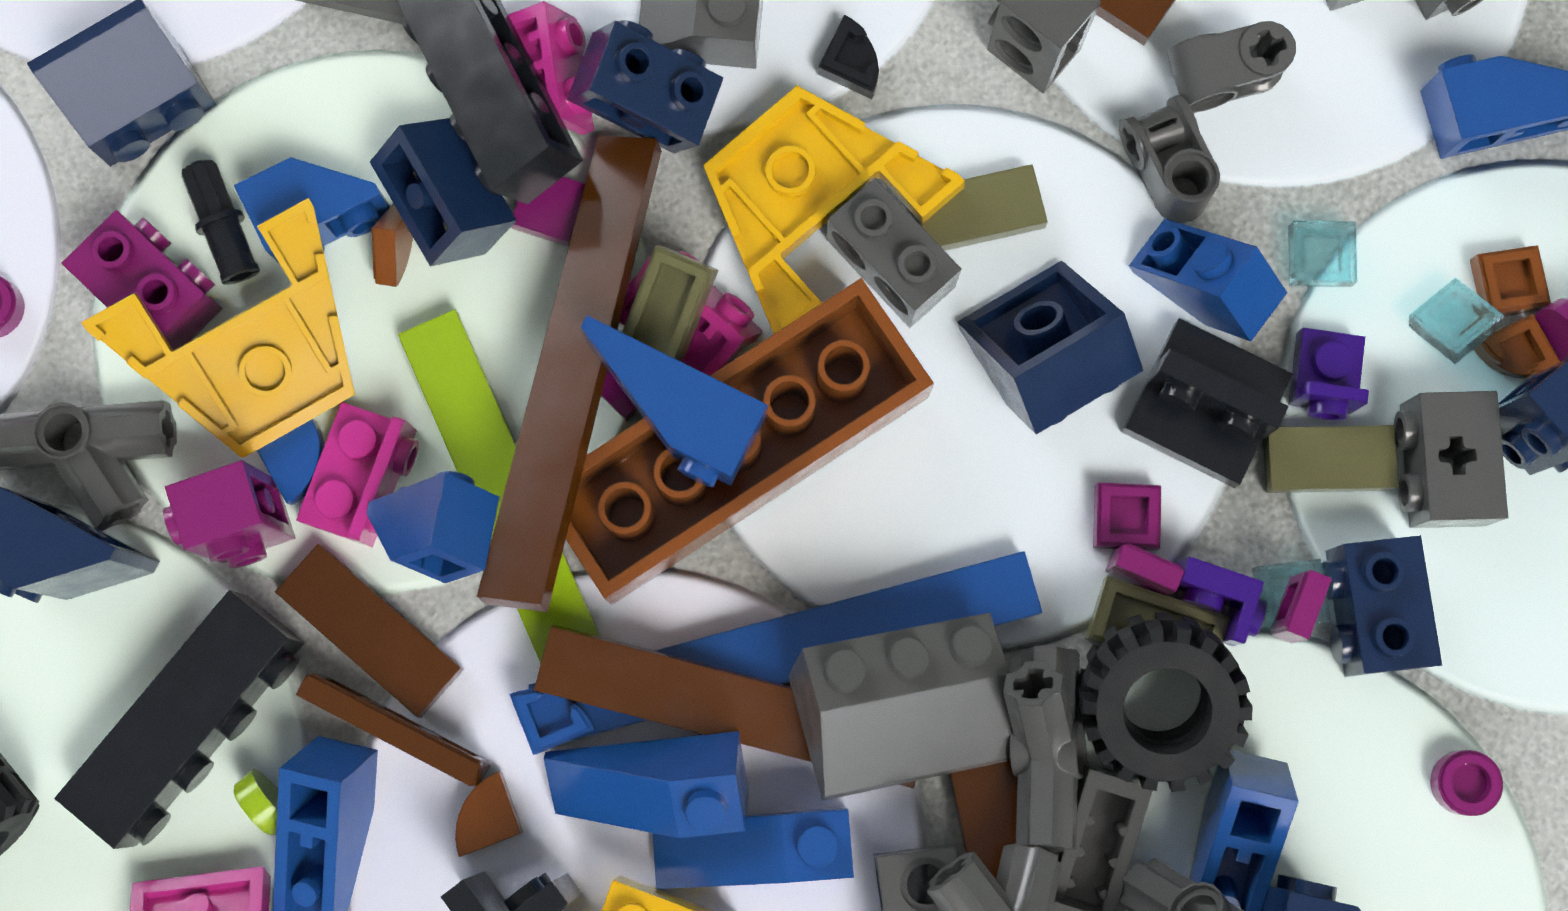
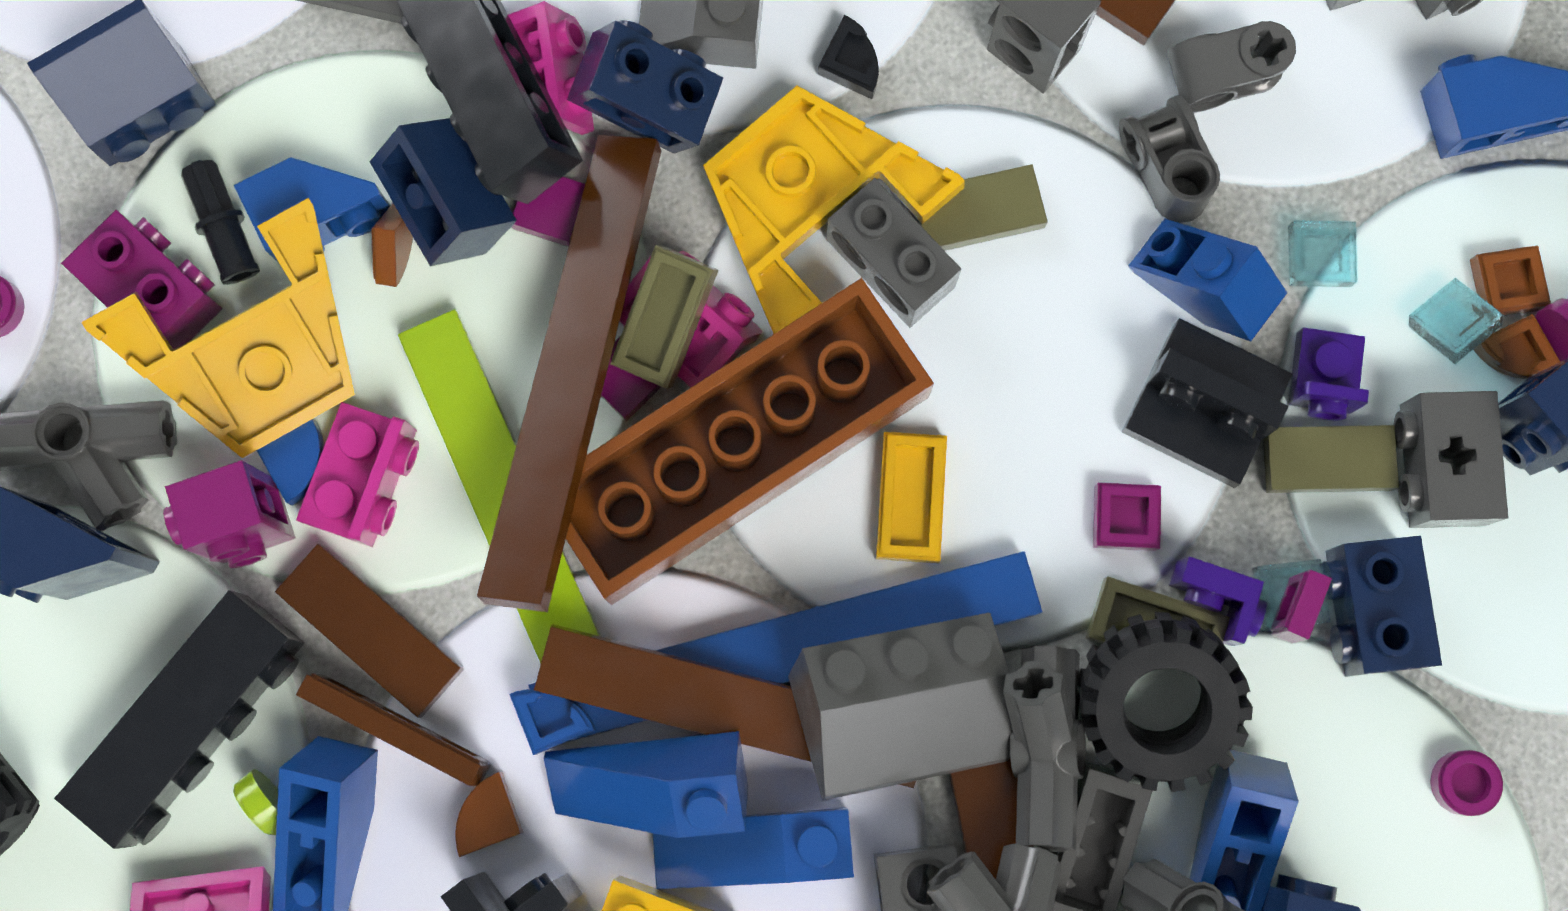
(437, 525): blue slope -> none
(689, 411): blue slope -> none
(911, 497): none -> yellow tile
(1052, 346): dark blue slope -> none
(1145, 569): magenta tile -> none

